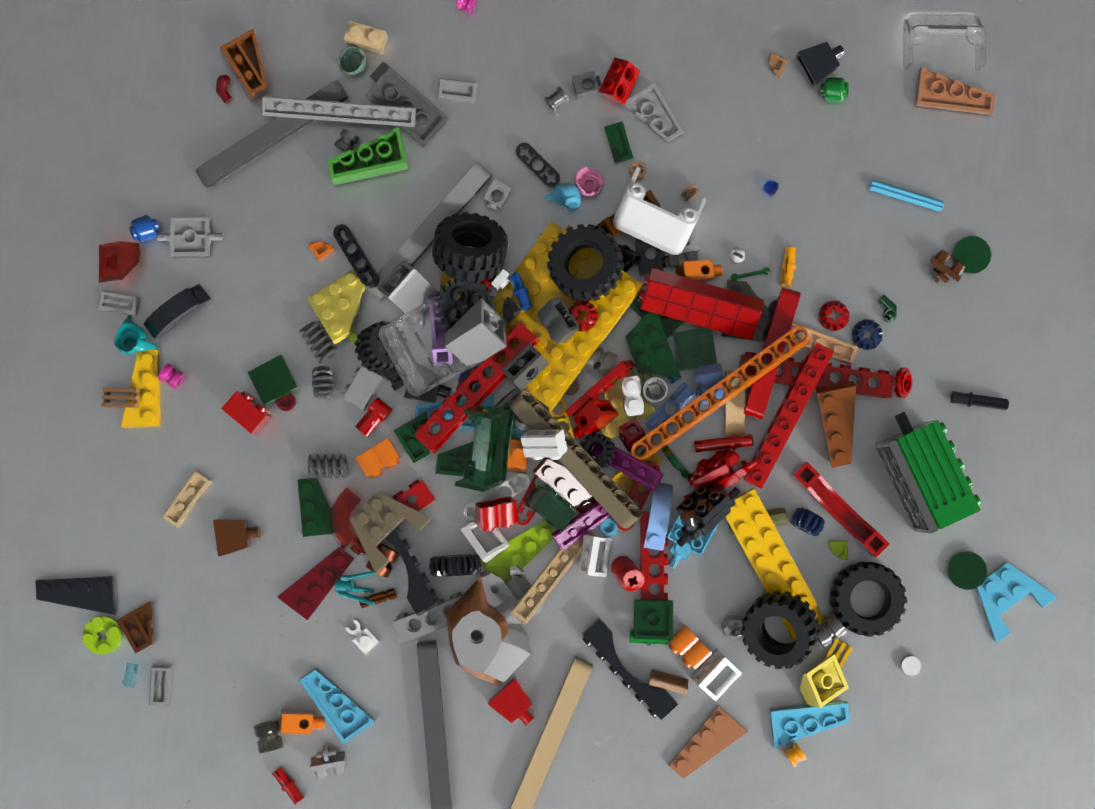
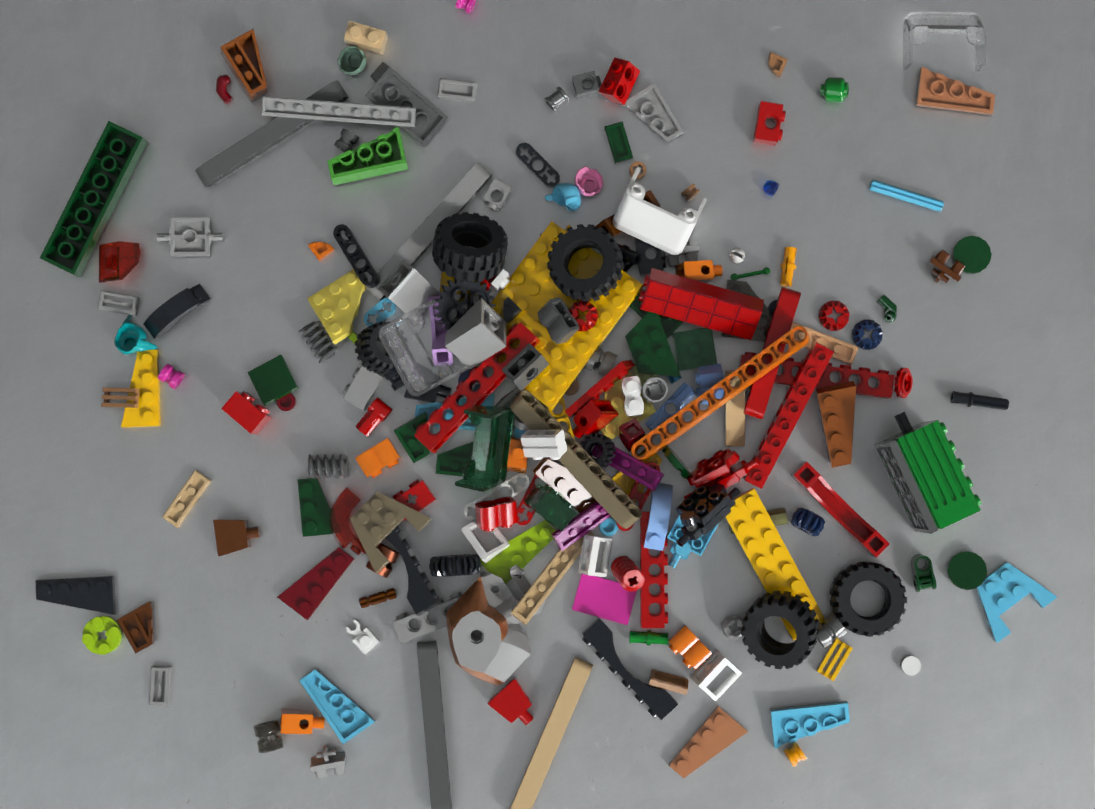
(94, 199): none -> dark green brick
(130, 675): clear light blue pin -> none
(143, 228): blue head -> none
(288, 785): red pin -> none
(322, 381): dark grey gear -> none
(345, 586): teal plant -> none
(376, 309): none -> medium azure beam
(520, 292): blue axle -> none
(603, 599): none -> dark pink tile
(653, 619): dark green tile -> none
(723, 443): red pin -> none
(772, 112): none -> red brick
(819, 61): black torso -> none
(823, 682): light yellow slope -> none
(839, 549): lime tile -> none
(923, 577): none -> dark green piece

